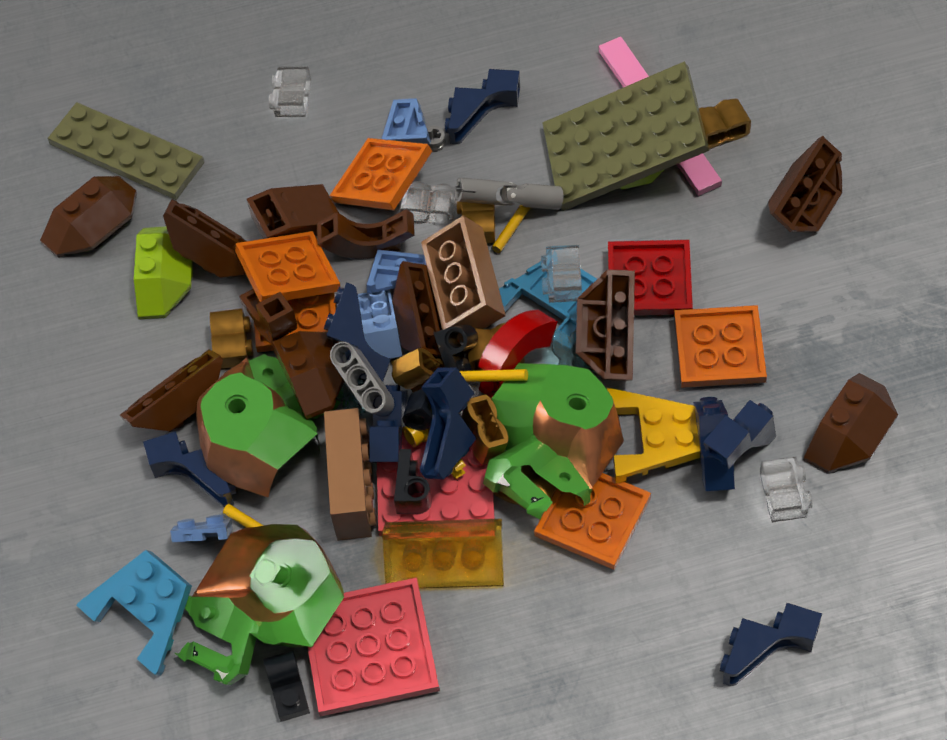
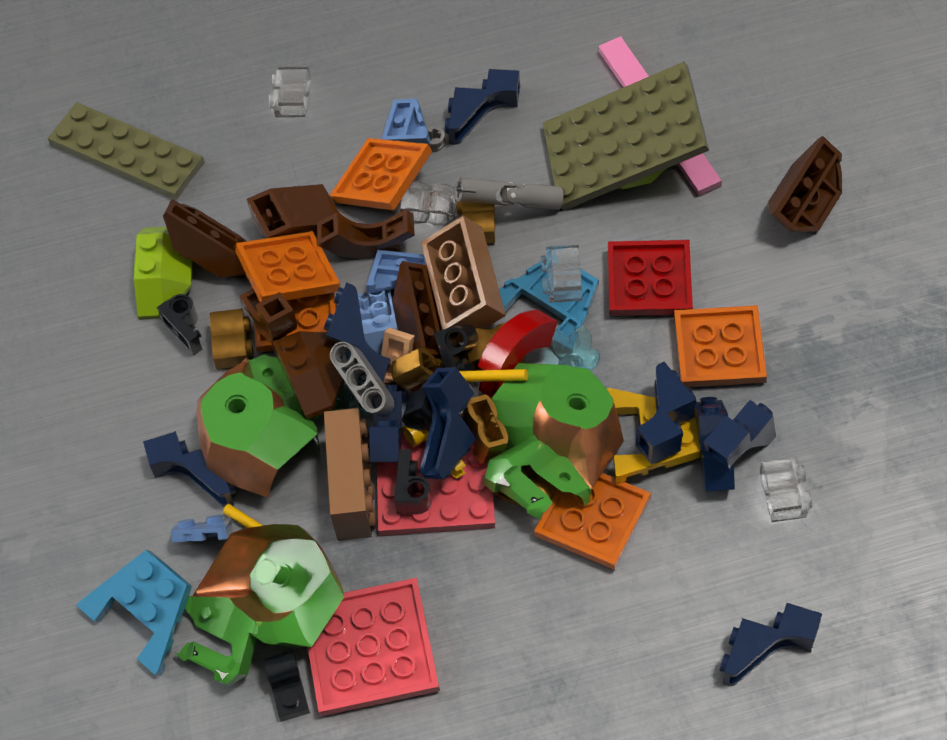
(89, 215): reddish brown wedge -> none
(175, 397): reddish brown wedge -> none
(182, 324): none -> black plate
(395, 346): none -> light nougat plate
(445, 553): clear yellow slope -> none
(510, 228): yellow bar -> none
(607, 325): reddish brown wedge -> none
(674, 405): none -> dark blue arch
(725, 122): pearl gold brick -> none
(852, 426): reddish brown wedge -> none

